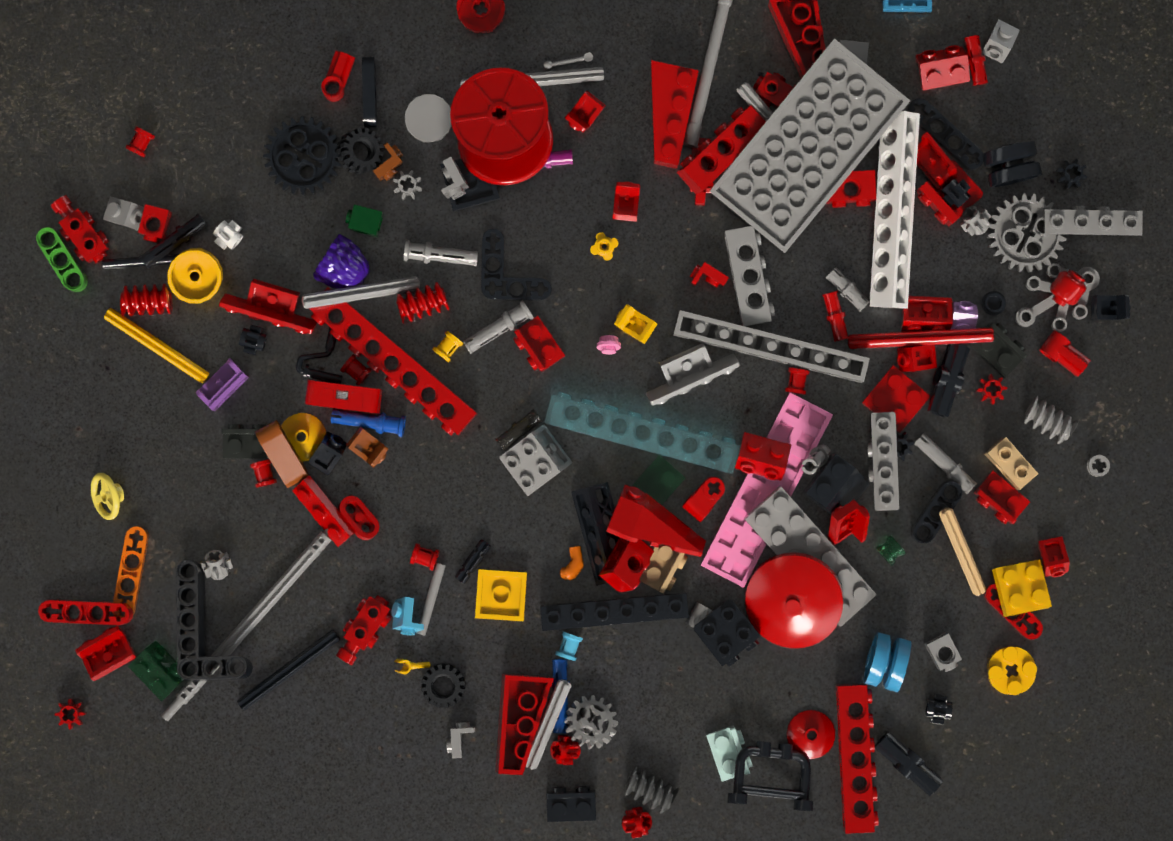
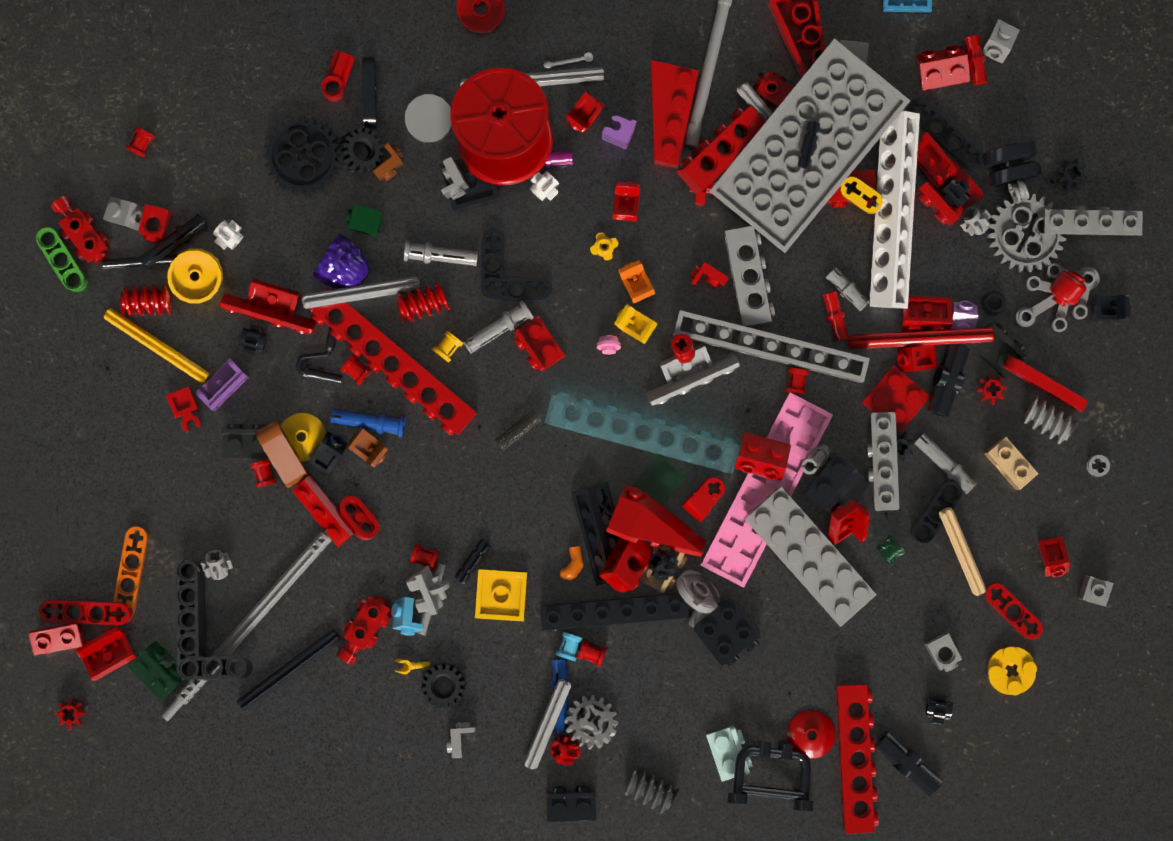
(56, 638): none -> bracket
(110, 494): light yellow piece -> none
(183, 404): none -> red plate
(343, 396): red axle -> none
(404, 178): light grey gear -> none
(431, 588): none -> light grey hips
(519, 717): red wedge -> none
(535, 460): light grey bracket -> none
(544, 186): none -> white gear
(592, 653): none -> red bush
(621, 133): none -> medium lavender hinge
(636, 281): none -> orange bracket
(636, 822): red gear -> none
(663, 564): none -> black gear
(688, 353): none -> red bush
(698, 592): none -> light grey tile
(794, 600): red dish -> none
(808, 144): none -> black axle
(858, 200): none -> yellow beam
(887, 662): dark azure wheel -> none
(1001, 497): red bracket -> none
(1018, 191): none -> light grey bush
(1021, 588): yellow plate -> none
(1045, 384): none -> red beam
(1059, 350): red piece -> none
(1095, 590): none -> light grey brick

